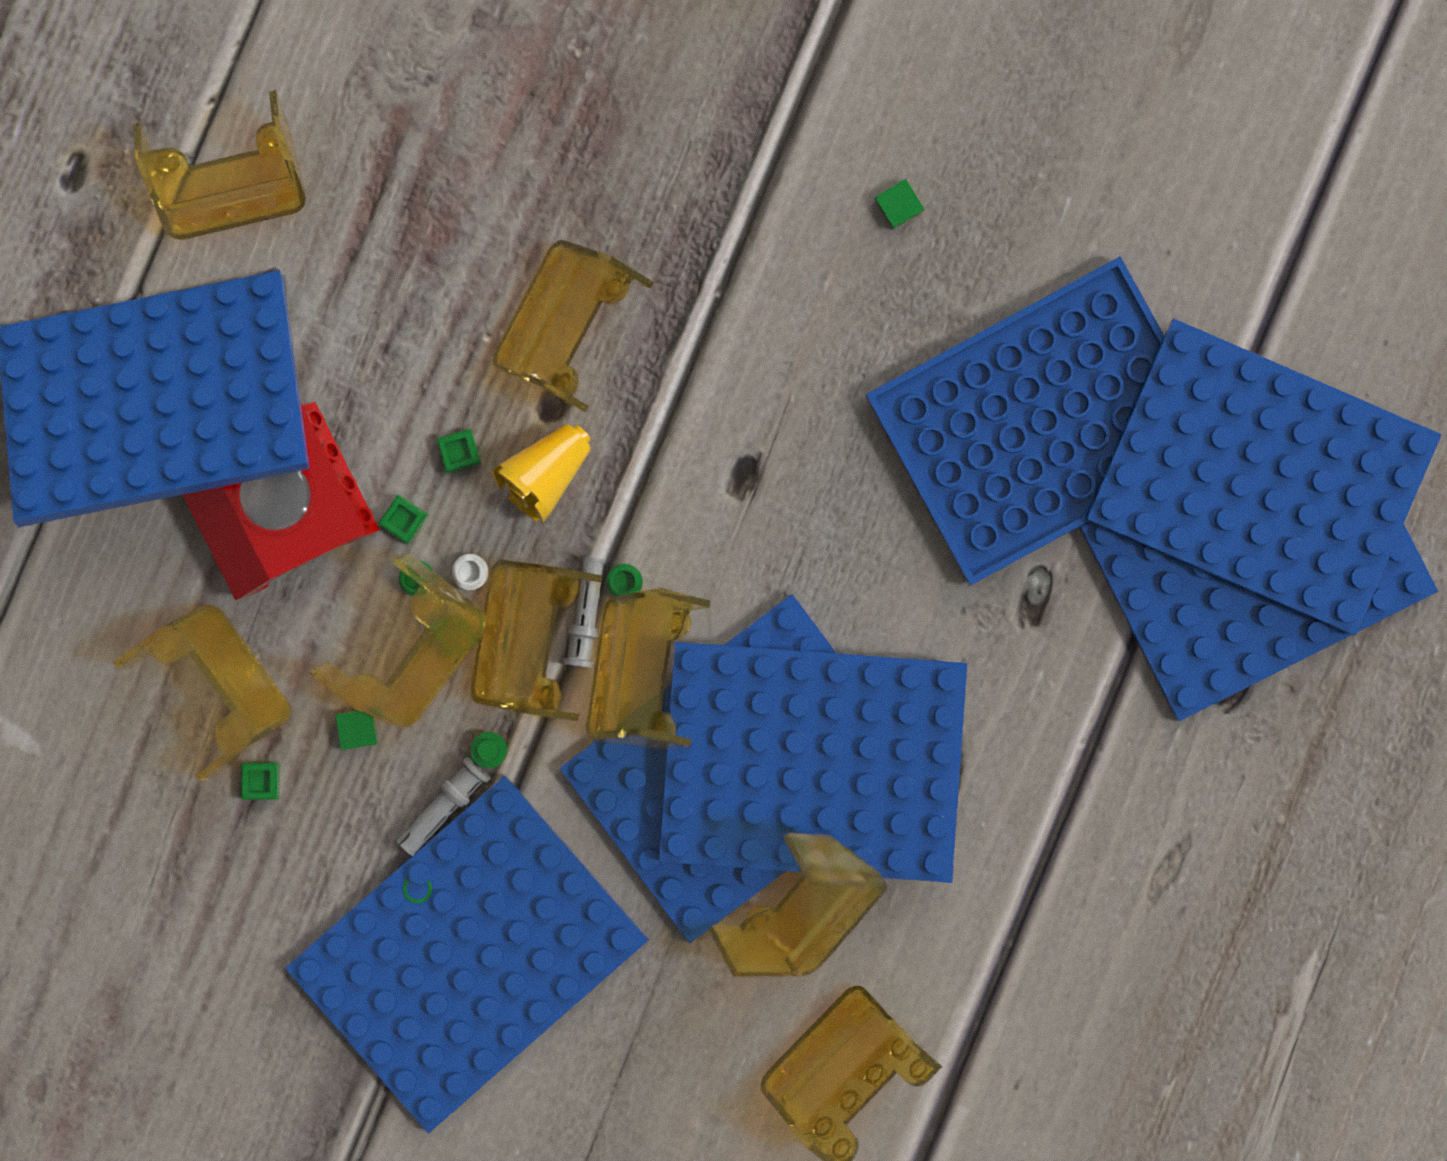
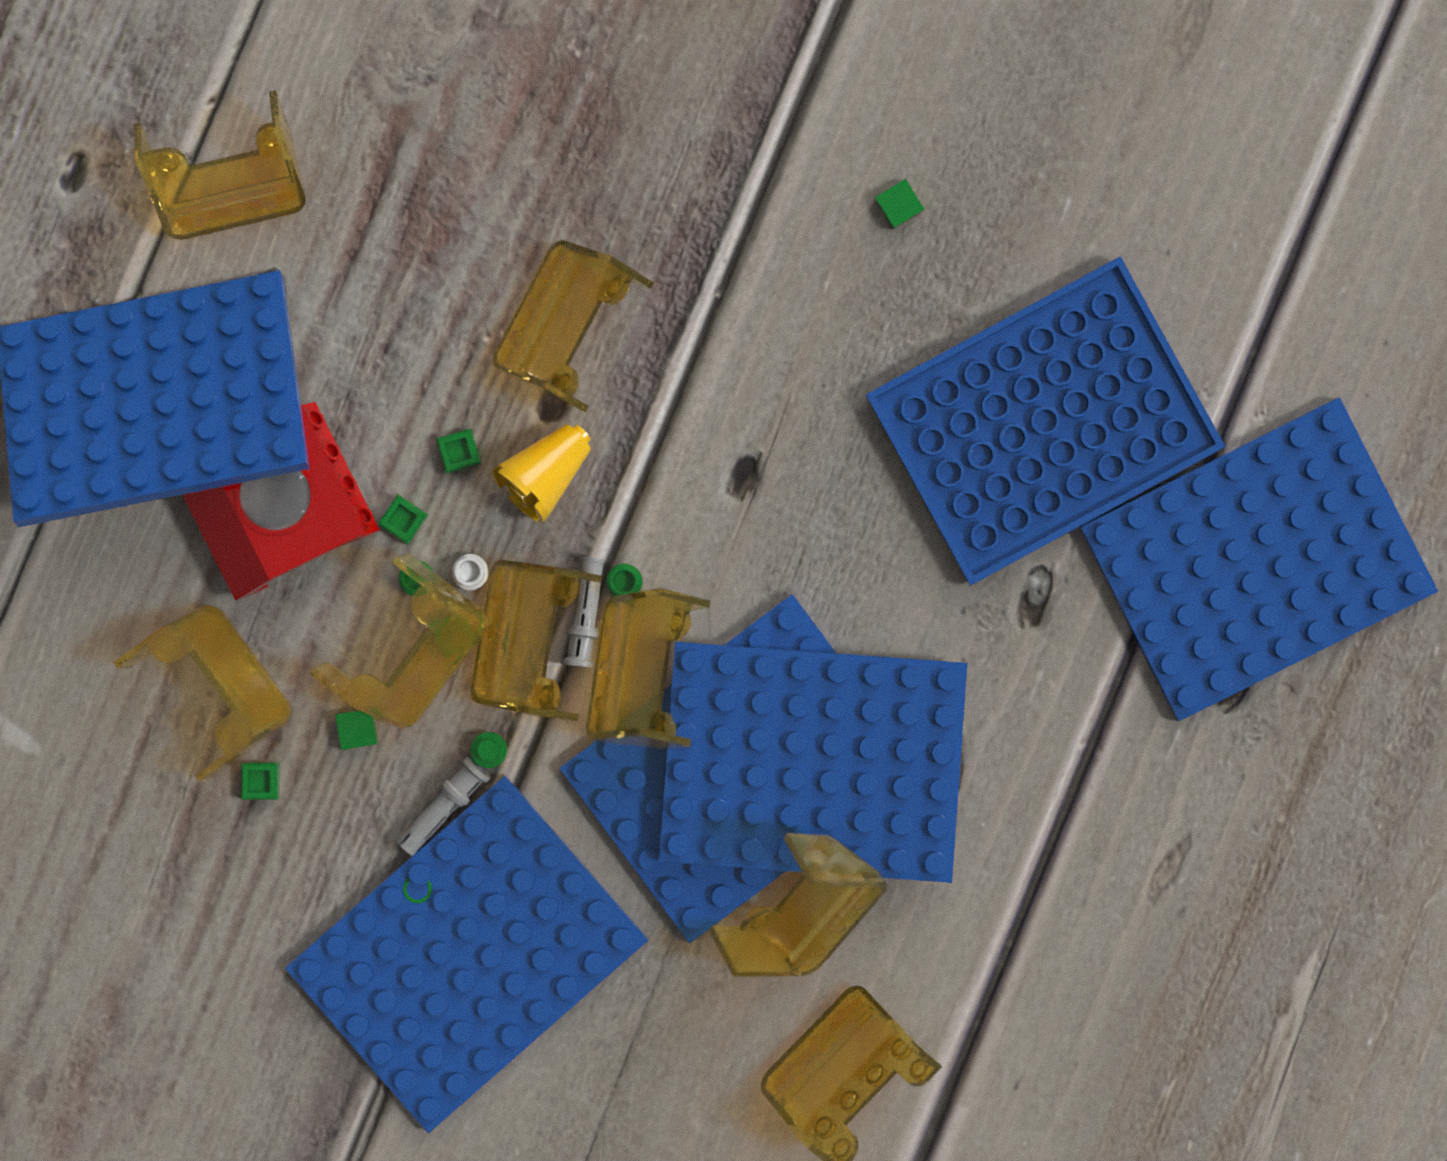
(1263, 477): blue plate -> none

